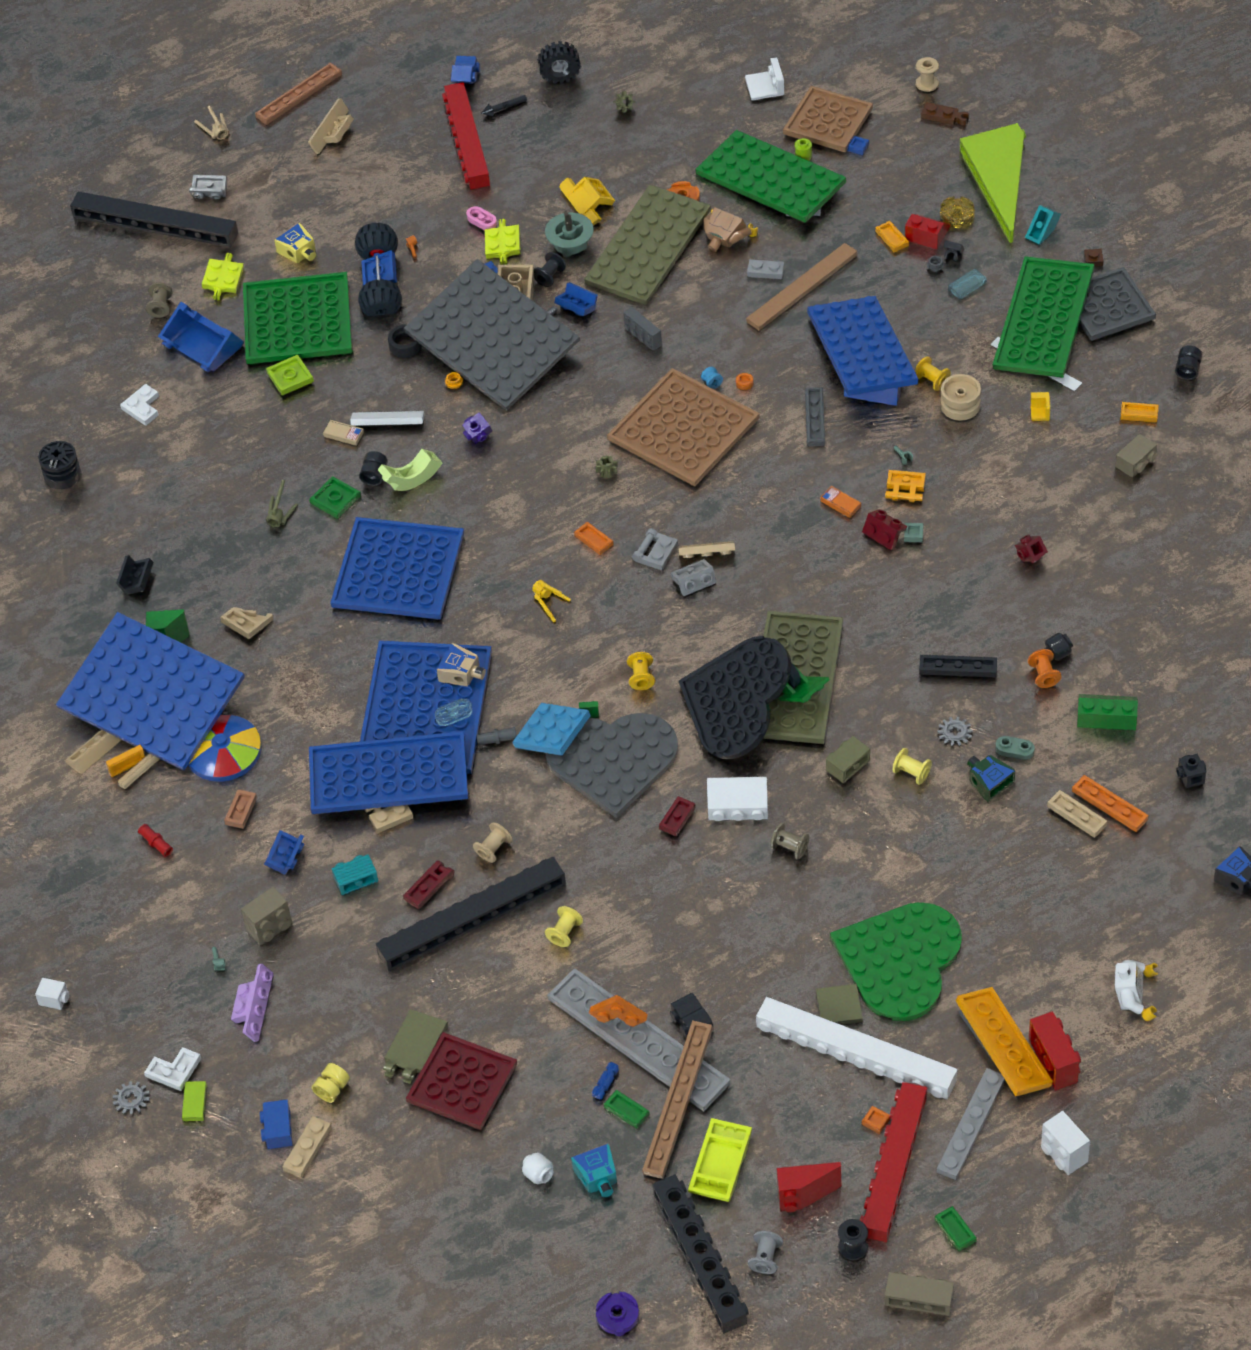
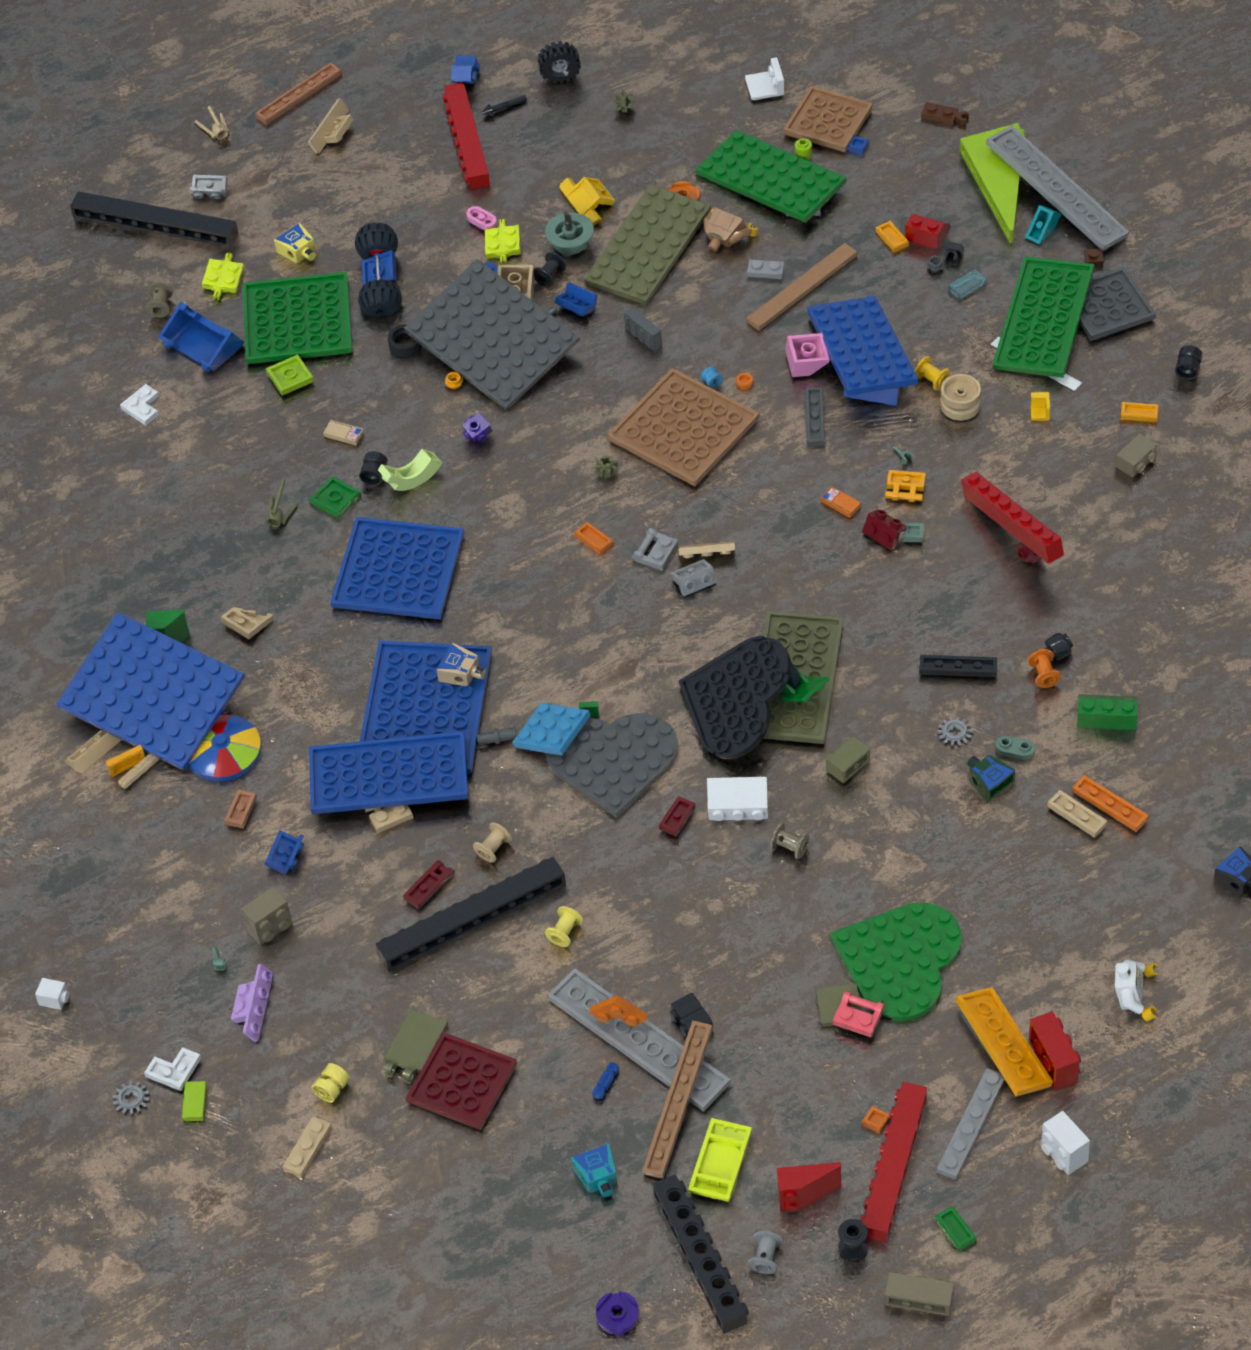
(59, 465): black wheel -> none
(134, 575): black bracket -> none
(155, 840): red pin -> none
(277, 1124): blue brick -> none
(354, 874): teal brick -> none
(387, 418): white tile -> none
(411, 242): orange hand -> none
(454, 711): clear light blue plate -> none
(537, 1168): white head -> none
(543, 590): yellow plant -> none
(626, 1109): green tile -> none
(641, 677): yellow hose -> none
(806, 354): none -> bright pink slope
(856, 1047): white brick -> none
(857, 1020): none -> coral plate
(912, 766): light yellow hose -> none
(927, 67): tan hose -> none
(954, 218): clear yellow plate -> none
(1012, 517): none -> red brick
(1057, 188): none -> light grey plate
(1191, 770): black brick -> none

